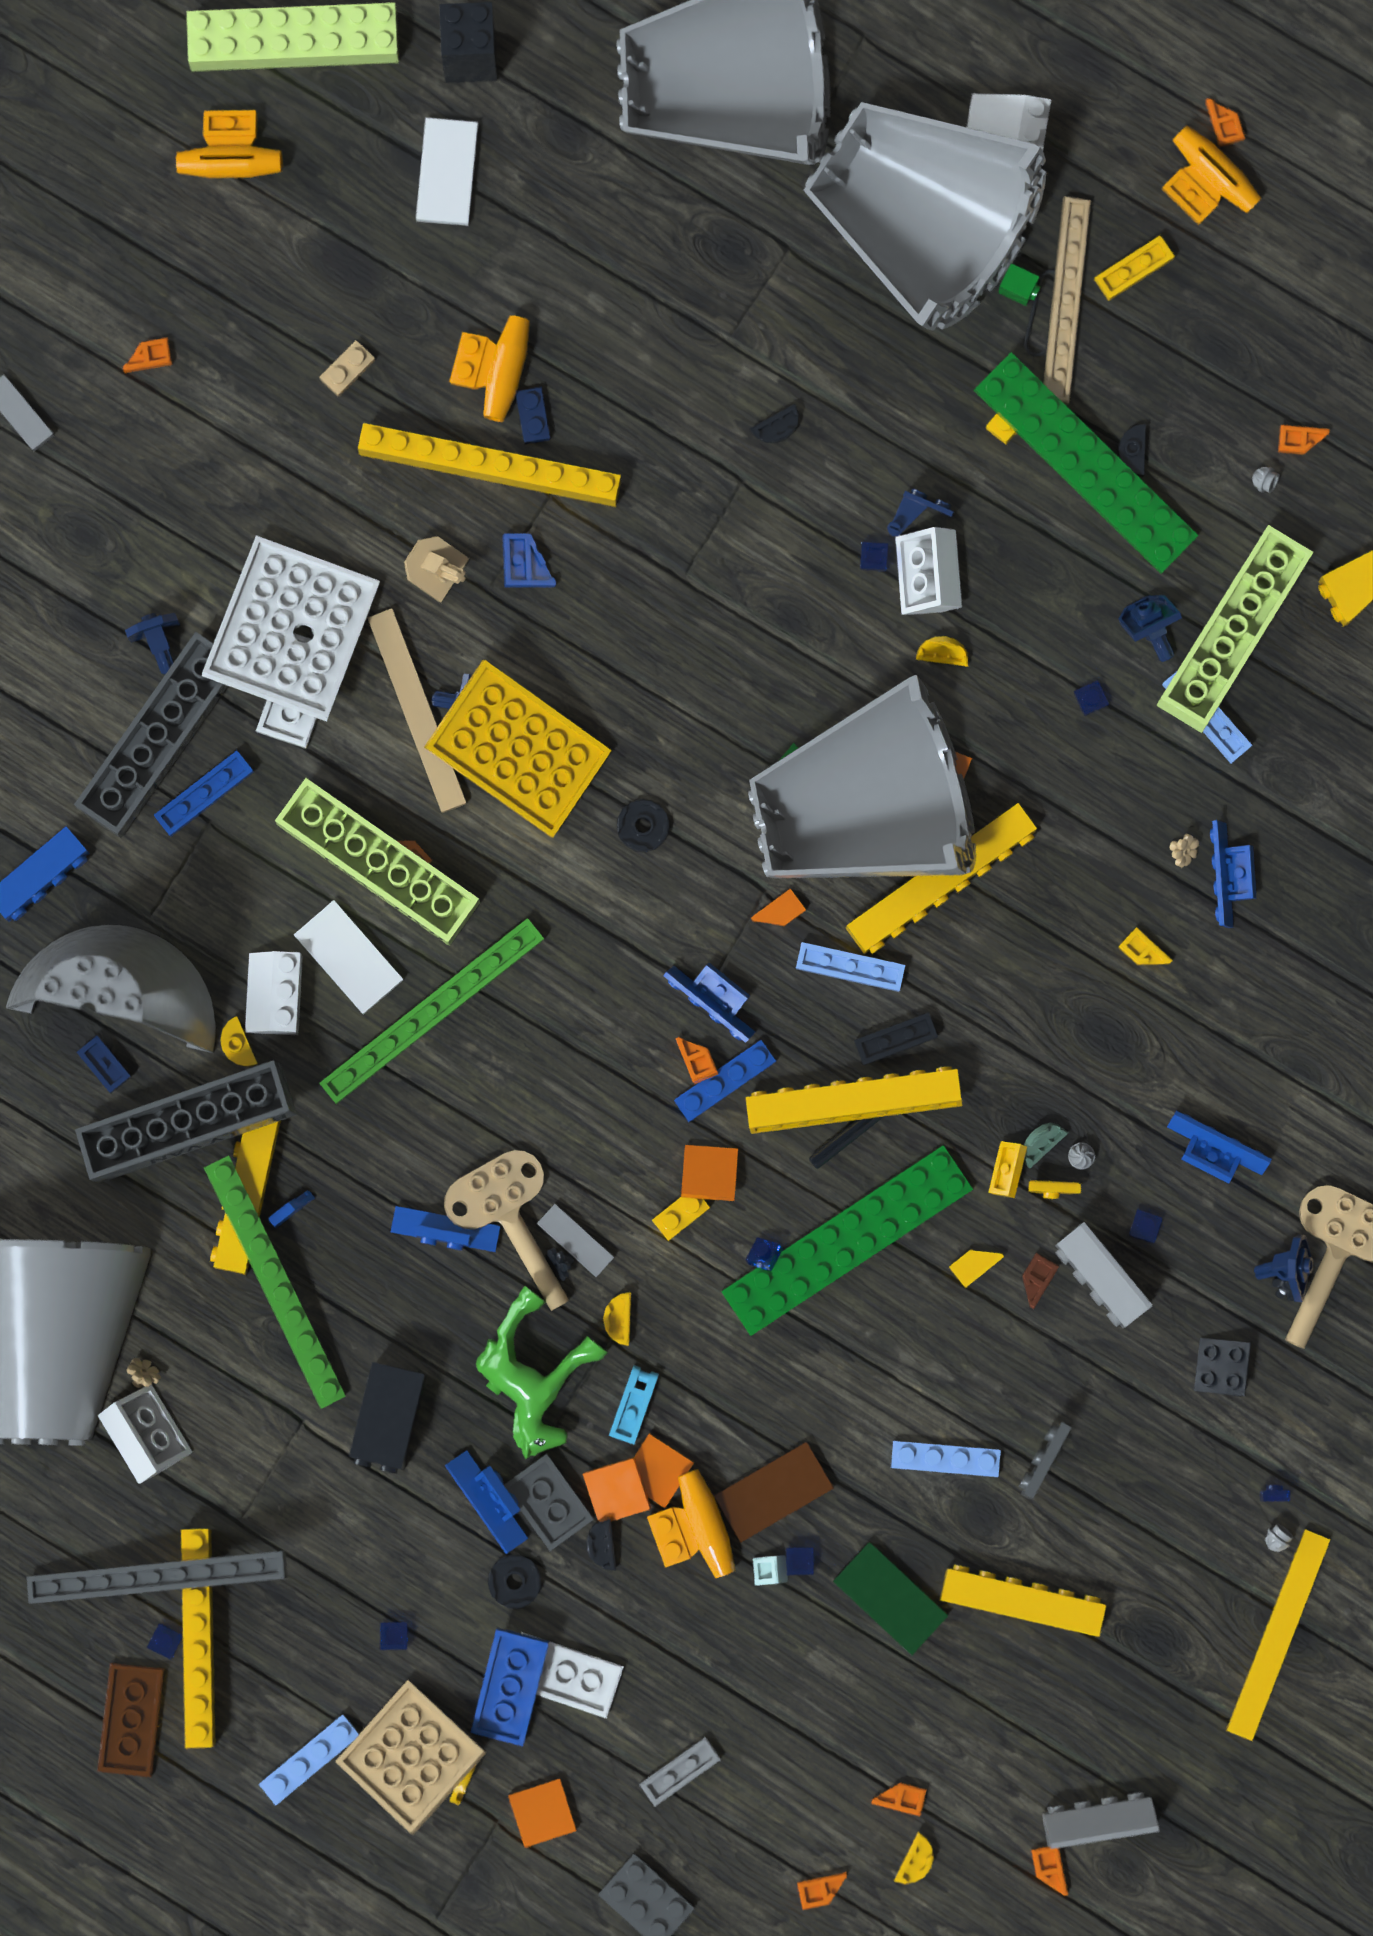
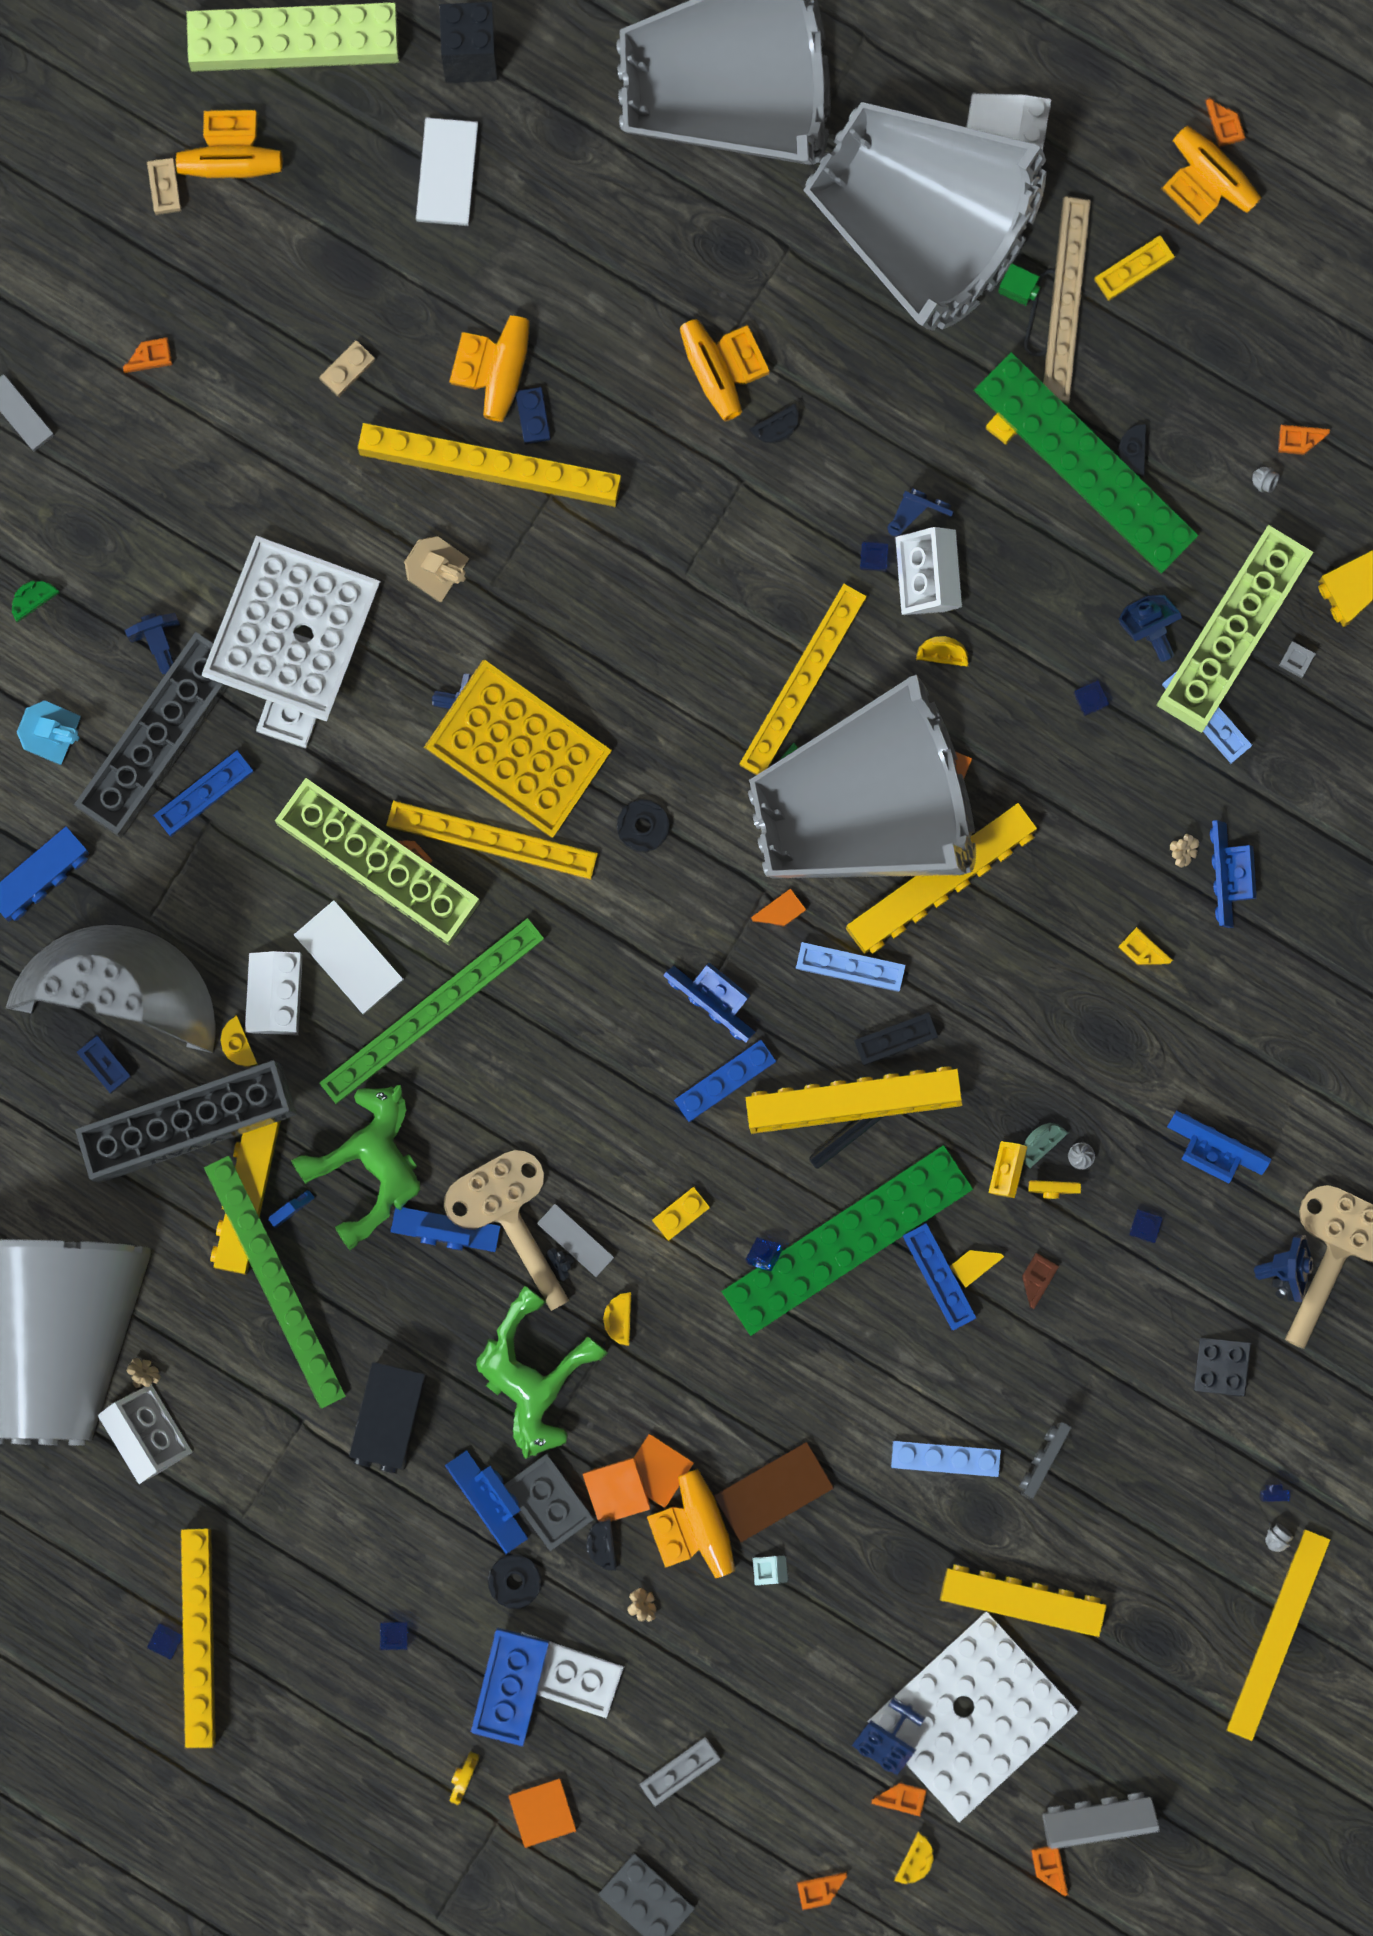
(31, 597): none -> green plate
(48, 730): none -> medium azure piece
(130, 1720): reddish brown tile -> none
(157, 1577): dark grey plate -> none
(164, 186): none -> tan plate
(309, 1759): light blue plate -> none
(378, 1154): none -> bright green animal
(410, 1757): tan plate -> none
(415, 707): tan tile -> none
(492, 840): none -> yellow tile
(524, 563): blue wing -> none
(633, 1406): medium azure plate -> none
(642, 1605): none -> tan plant
(698, 1060): orange tile -> none
(709, 1173): orange tile -> none
(721, 365): none -> light orange plate
(799, 1561): clear blue plate -> none
(803, 680): none -> yellow plate
(885, 1746): none -> dark blue plate
(890, 1598): dark green tile -> none
(939, 1277): none -> blue plate
(1010, 1720): none -> white plate
(1103, 1275): light grey slope -> none
(1296, 659): none -> light grey plate

